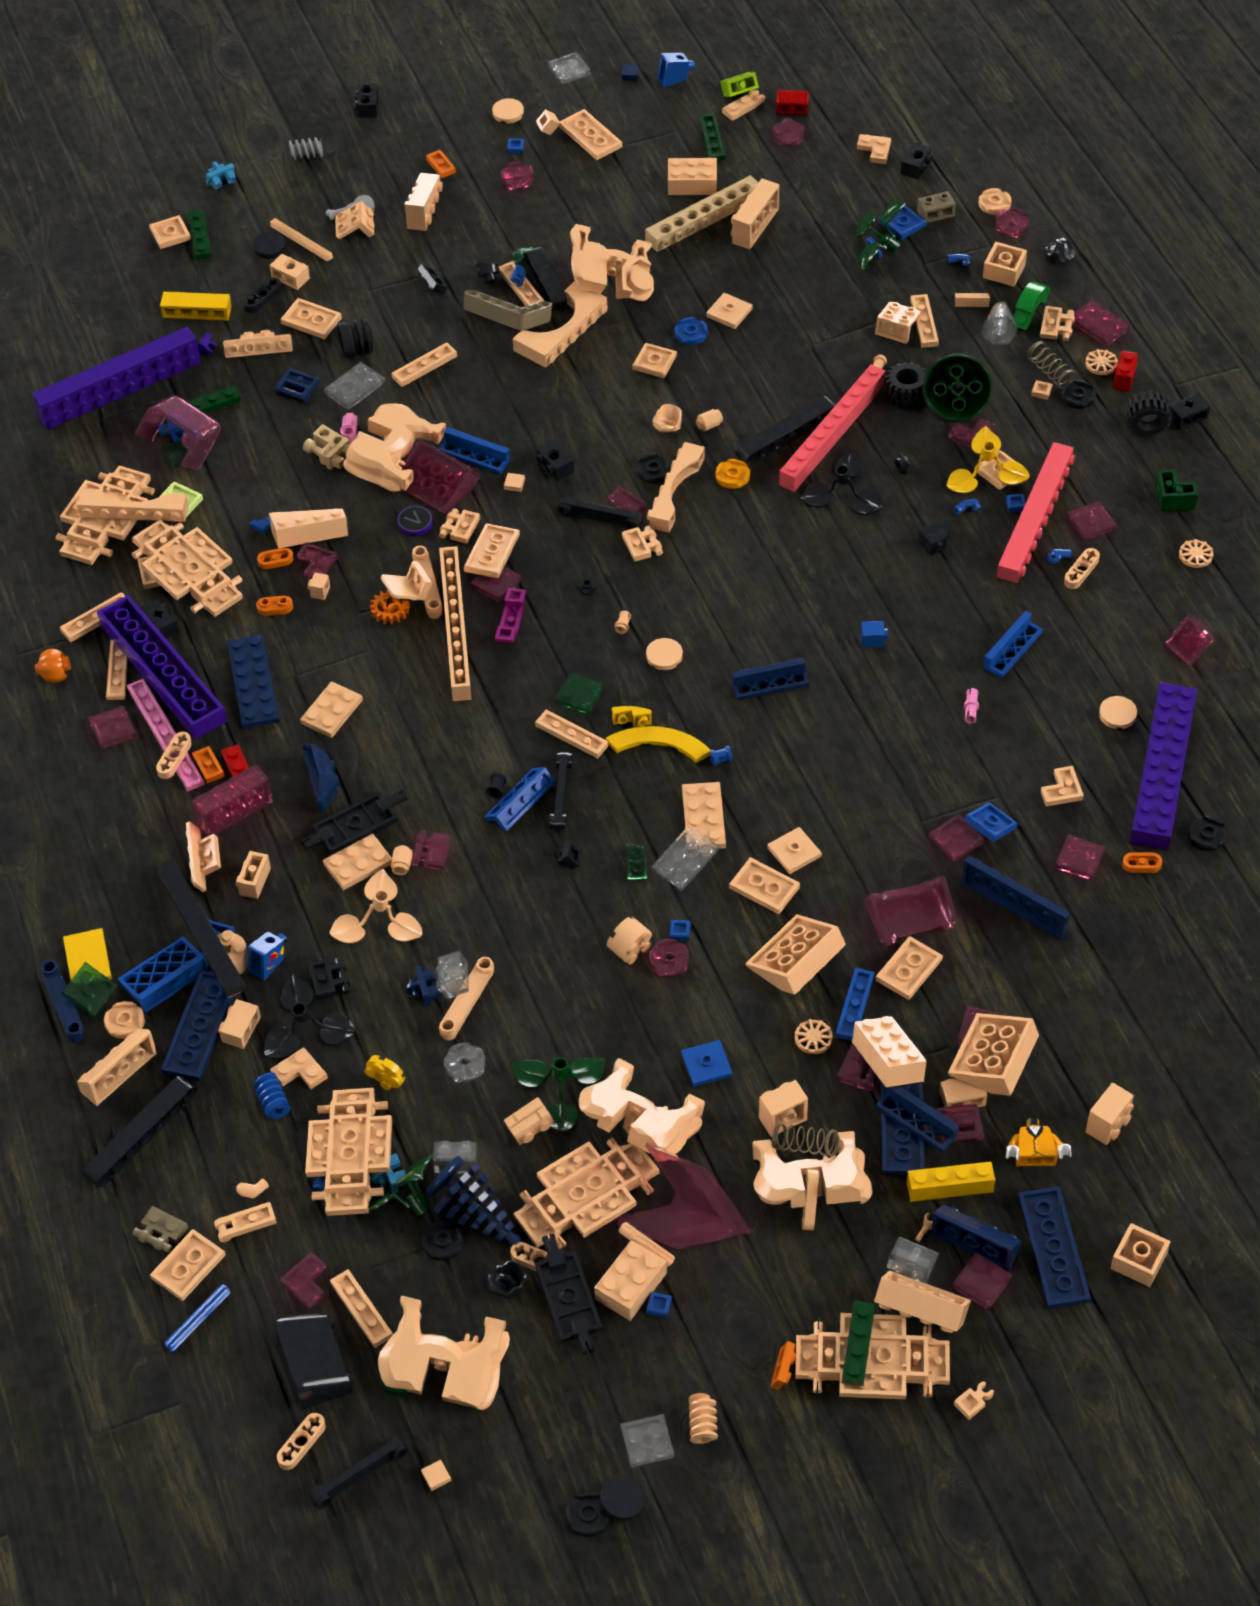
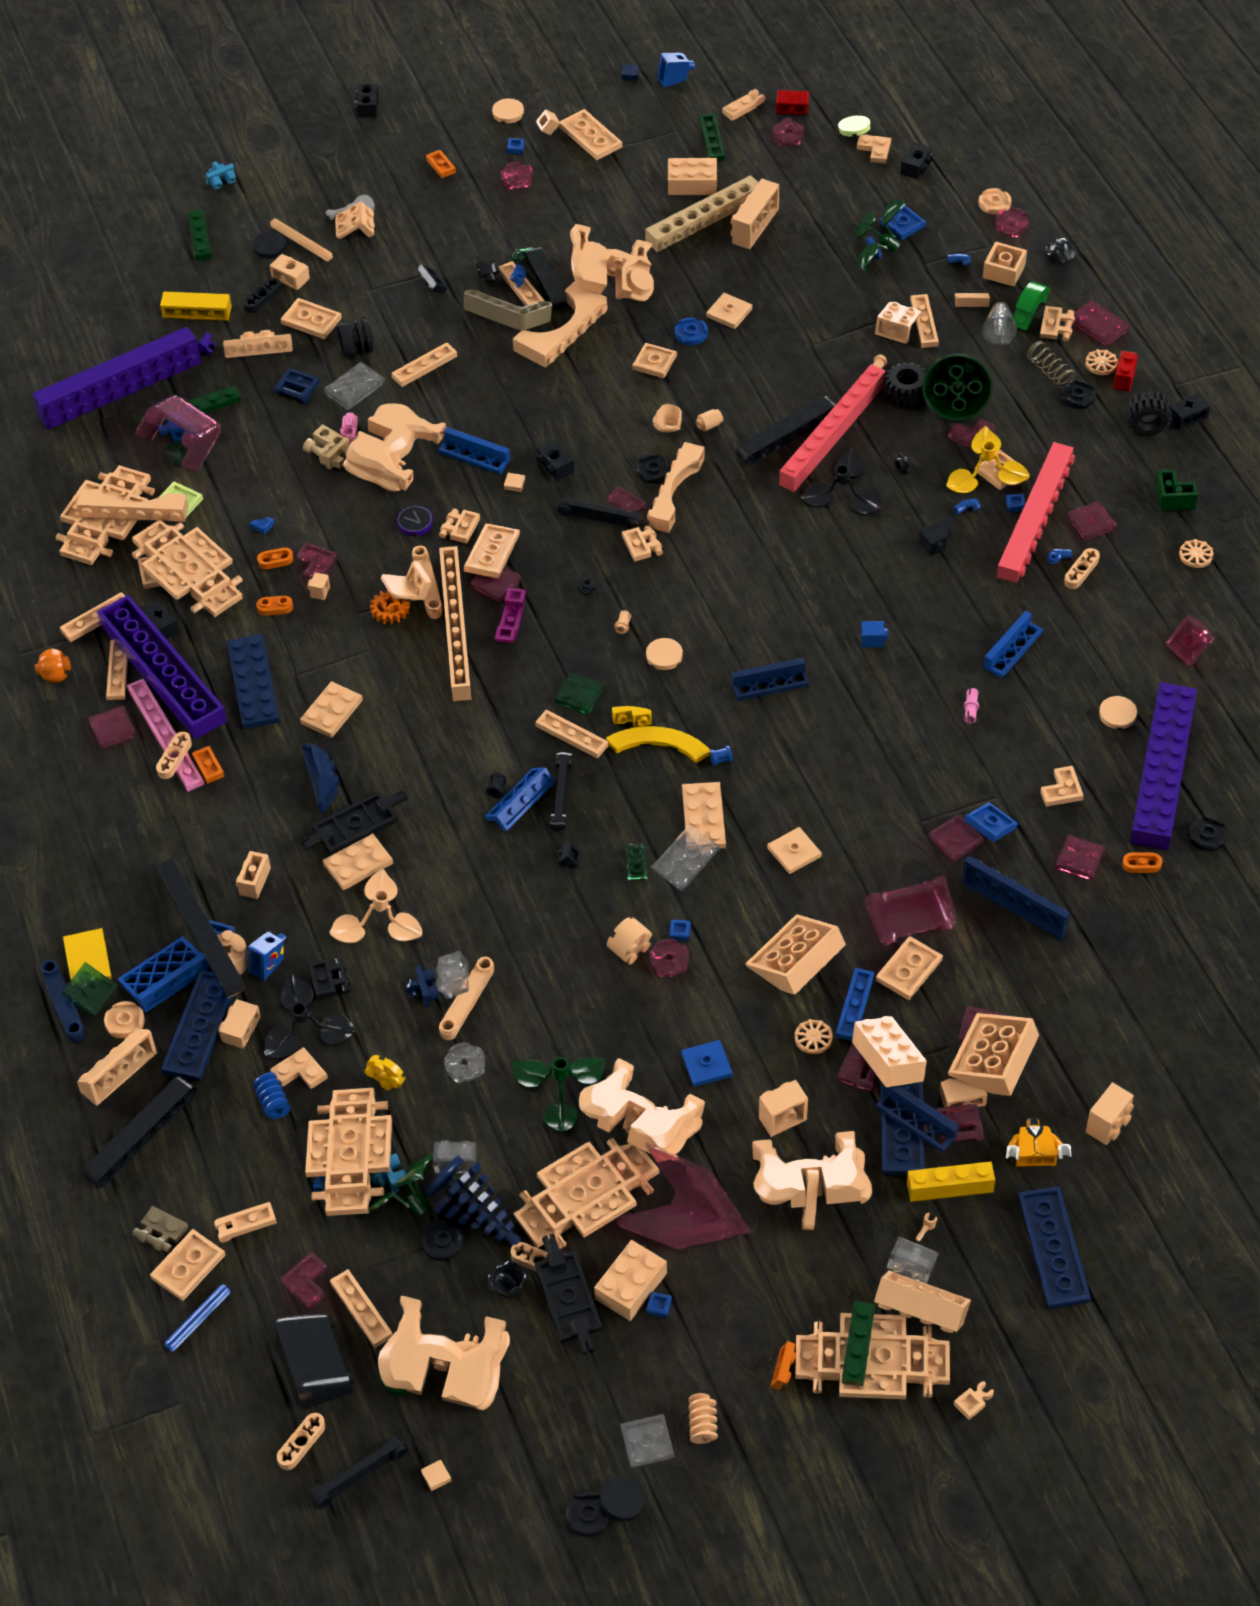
(169, 232): light nougat plate -> none
(203, 855): light nougat bracket -> none
(232, 801): clear pink brick -> none
(234, 760): red plate -> none
(251, 1190): light nougat arm -> none
(306, 148): light grey piece -> none
(307, 526): light nougat wedge -> none
(401, 860): light nougat brick -> none
(422, 201): light nougat wedge -> none
(436, 853): clear pink plate -> none
(438, 477): clear pink slope -> none
(529, 1121): light nougat brick -> none
(569, 68): clear plate -> none
(638, 1237): light nougat axle -> none
(732, 474): light orange tile -> none
(739, 84): lime brick -> none
(764, 885): light nougat plate -> none
(785, 1139): dark tan piece -> none
(854, 125): none -> yellowish green tile
(936, 207): dark tan brick -> none
(975, 1237): dark blue slope -> none
(982, 1281): clear pink plate -> none
(1041, 390): light nougat tile -> none
(1140, 1255): light nougat brick -> none

